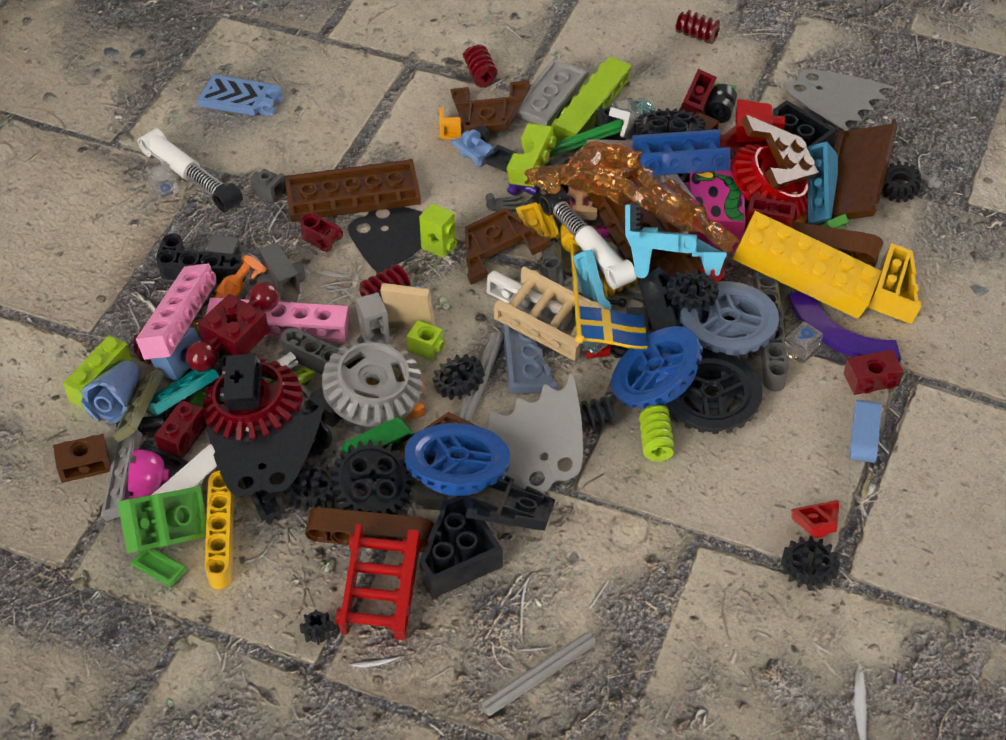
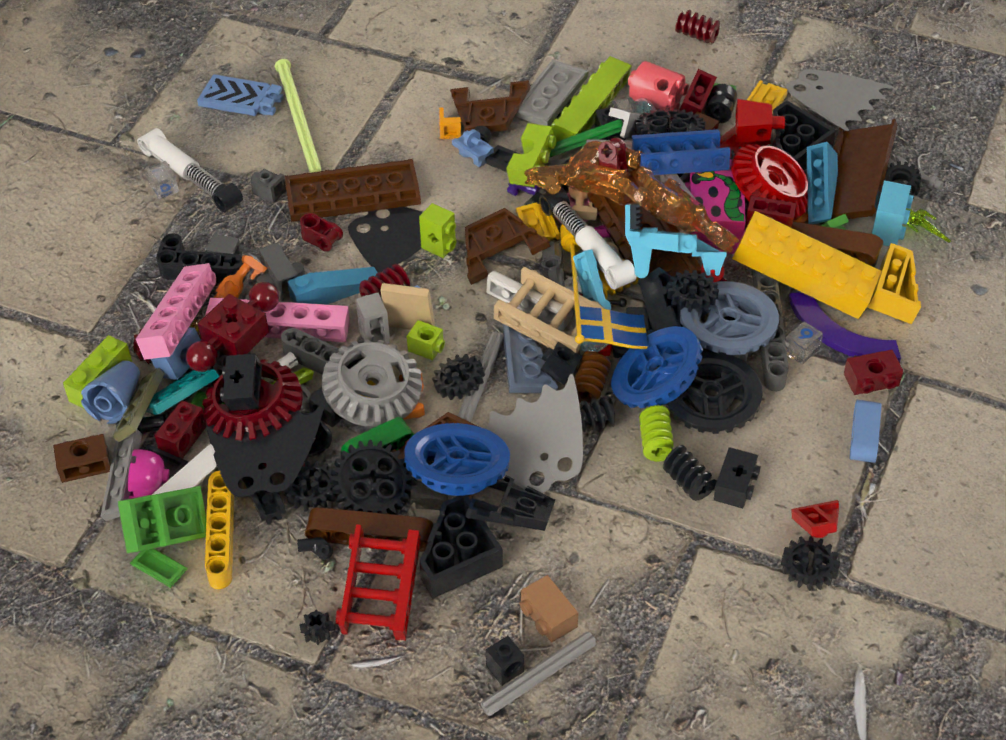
(283, 67): none -> yellowish green axle
(316, 545): none -> black arm
(328, 285): none -> dark azure slope
(480, 65): dark red piece -> none
(504, 660): none -> black brick
(509, 203): dark grey piece -> none
(548, 608): none -> medium nougat brick
(560, 362): none -> black brick
(591, 376): none -> reddish brown piece
(611, 157): none -> dark red piece
(658, 85): none -> coral cylinder
(689, 473): none -> black piece
(736, 478): none -> black brick
(768, 94): none -> yellow plate
(788, 150): wing -> none
(892, 212): none -> medium azure brick
(917, 218): none -> clear neon green piece

